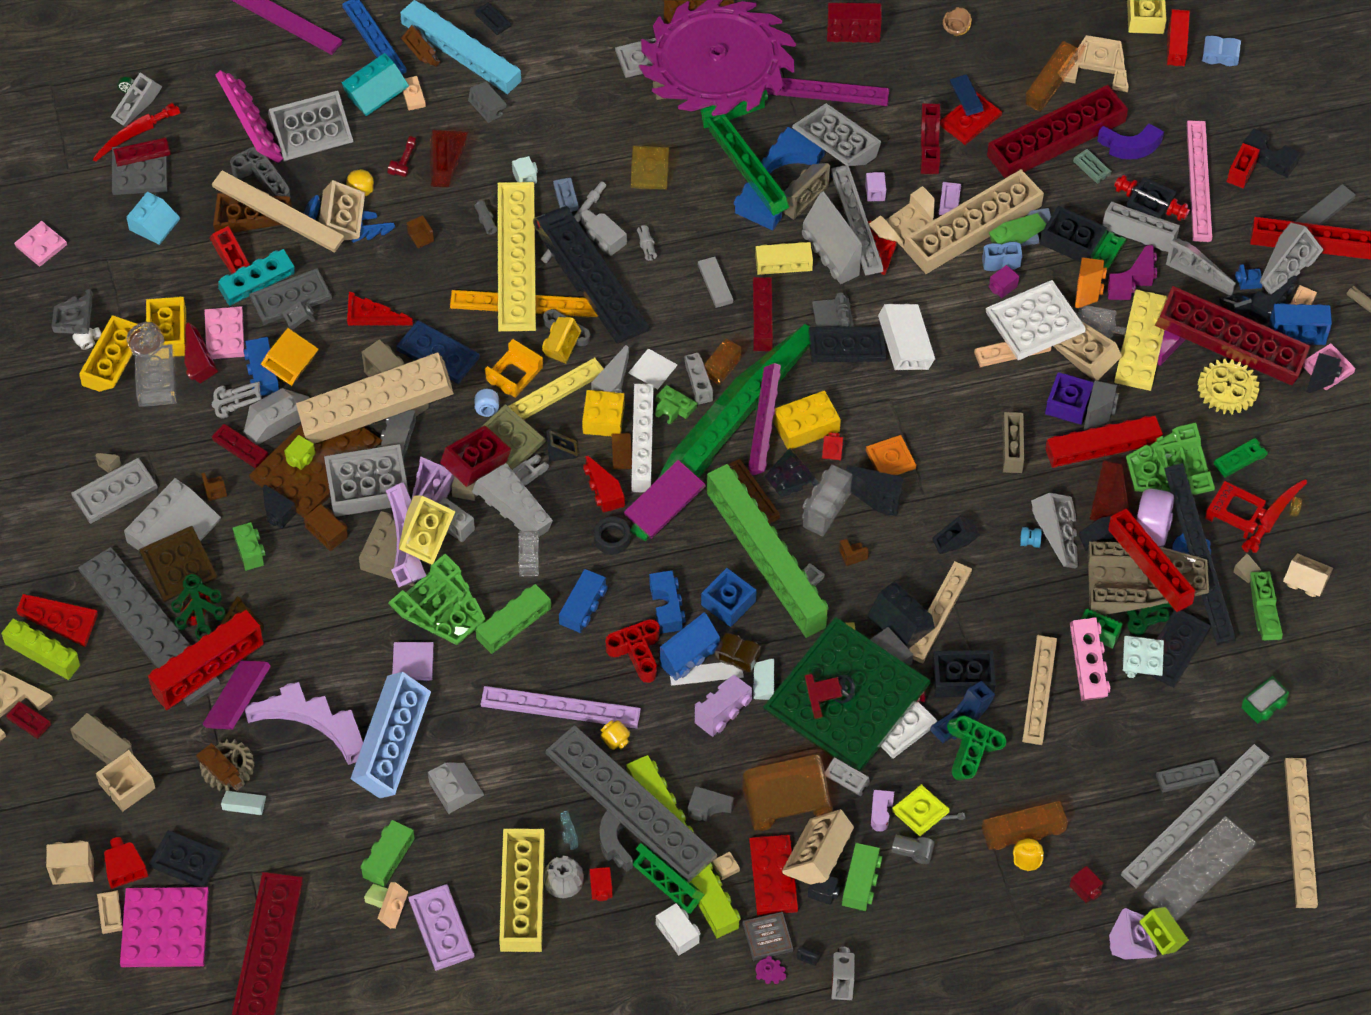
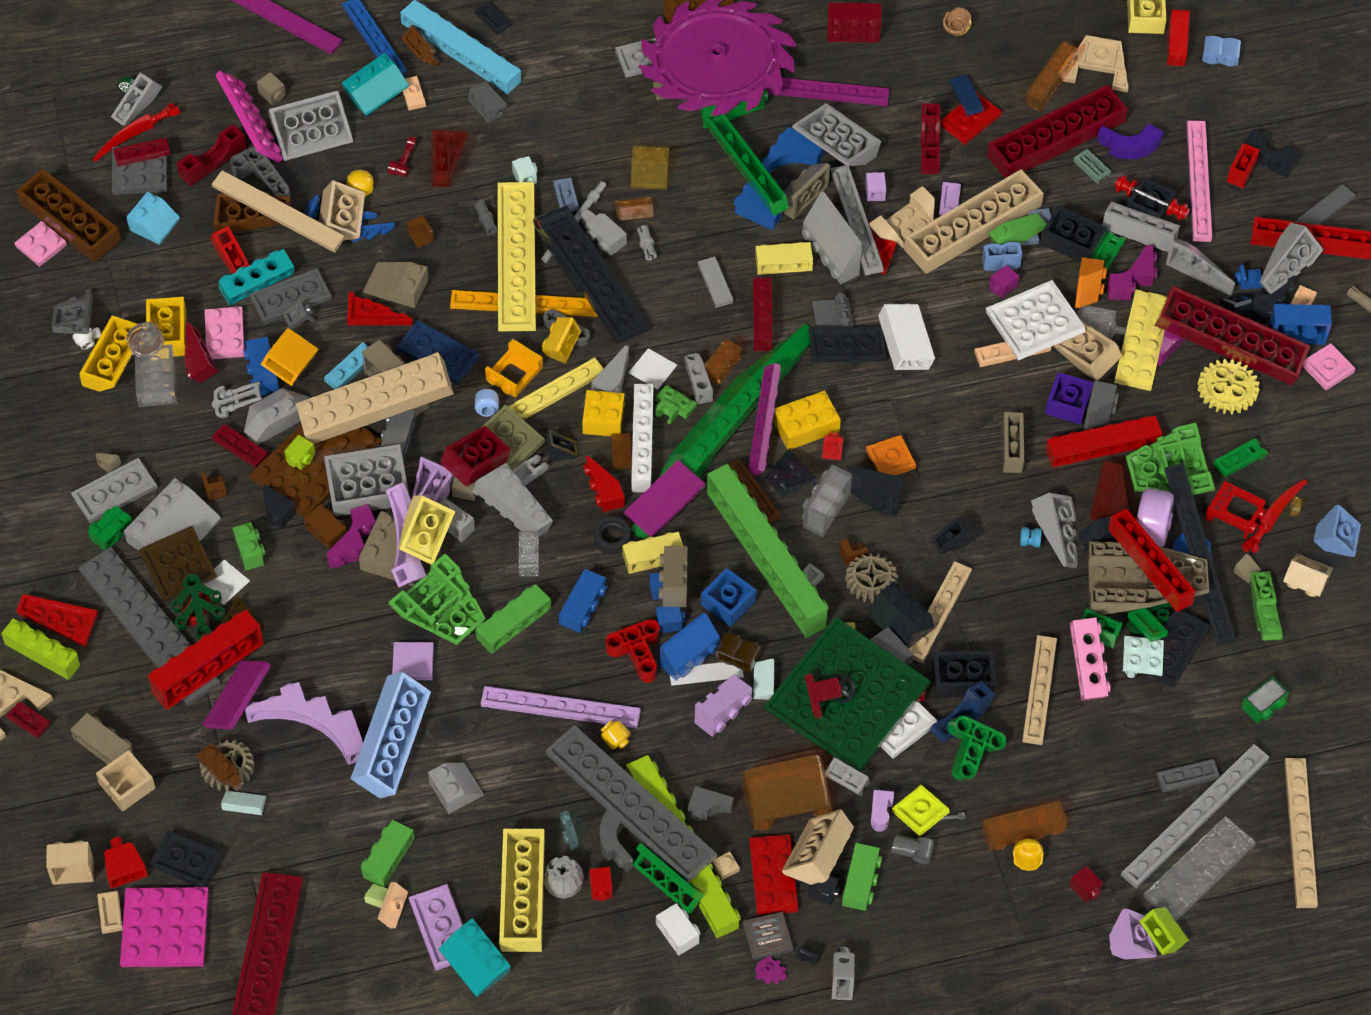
(68, 215): none -> reddish brown brick
(109, 527): none -> green brick
(228, 144): none -> dark red arch
(228, 581): none -> white sticker
(271, 88): none -> dark tan brick
(347, 369): none -> medium azure plate
(351, 544): none -> magenta arch
(398, 282): none -> dark tan slope
(474, 958): none -> teal slope
(634, 209): none -> clear orange slope
(646, 553): none -> light yellow brick
(673, 576): none -> dark tan wedge
(860, 581): none -> dark tan gear
(1147, 624): none -> green tile
(1324, 372): black slope -> none
(1338, 532): none -> medium blue slope

